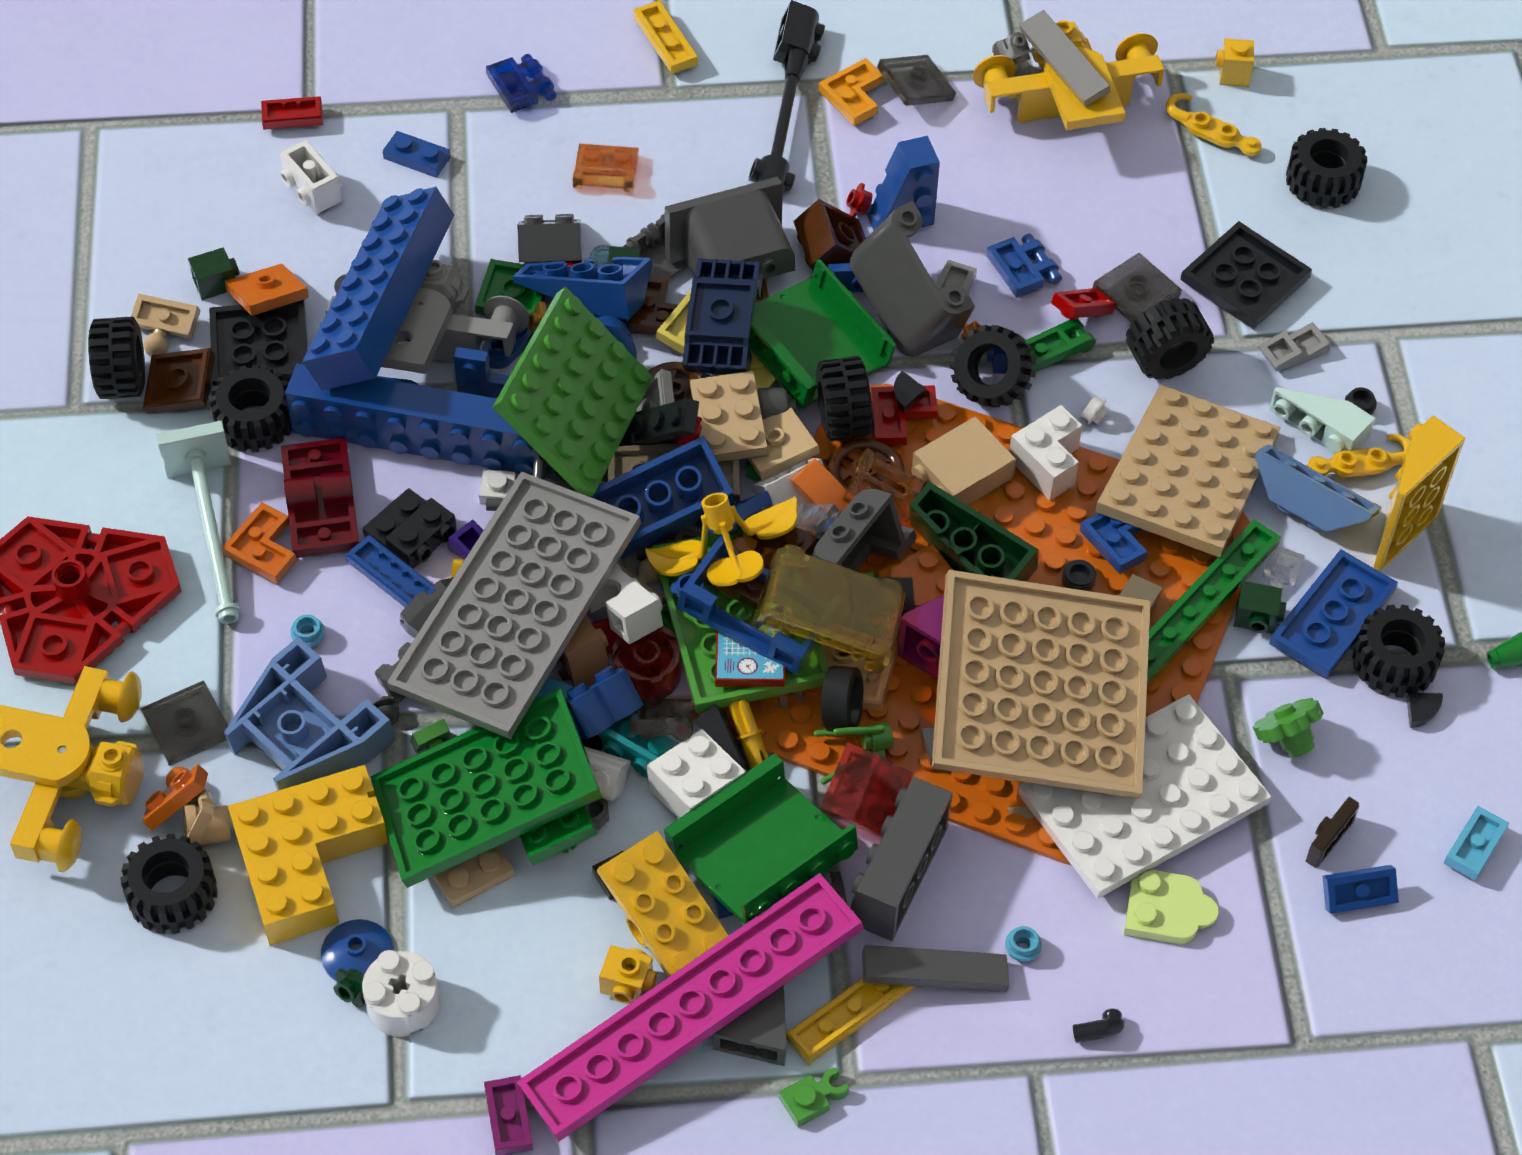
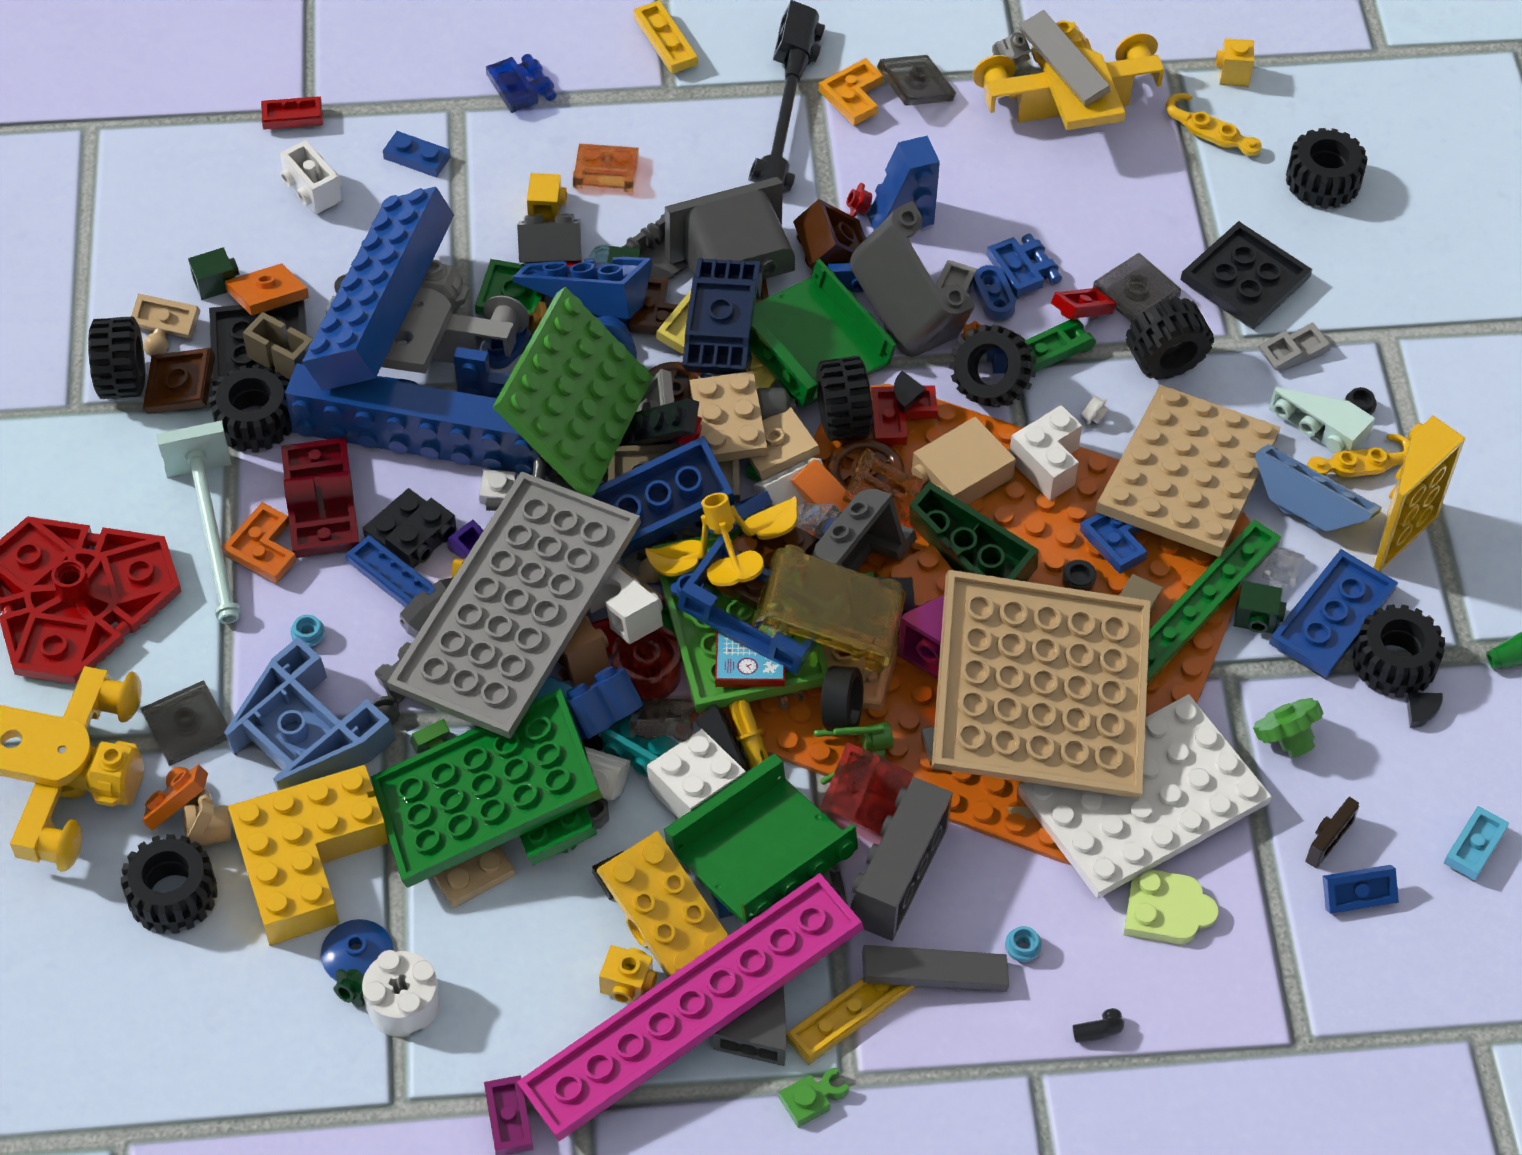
(270, 343): none -> dark tan piece
(545, 195): none -> yellow brick
(997, 298): none -> blue plate

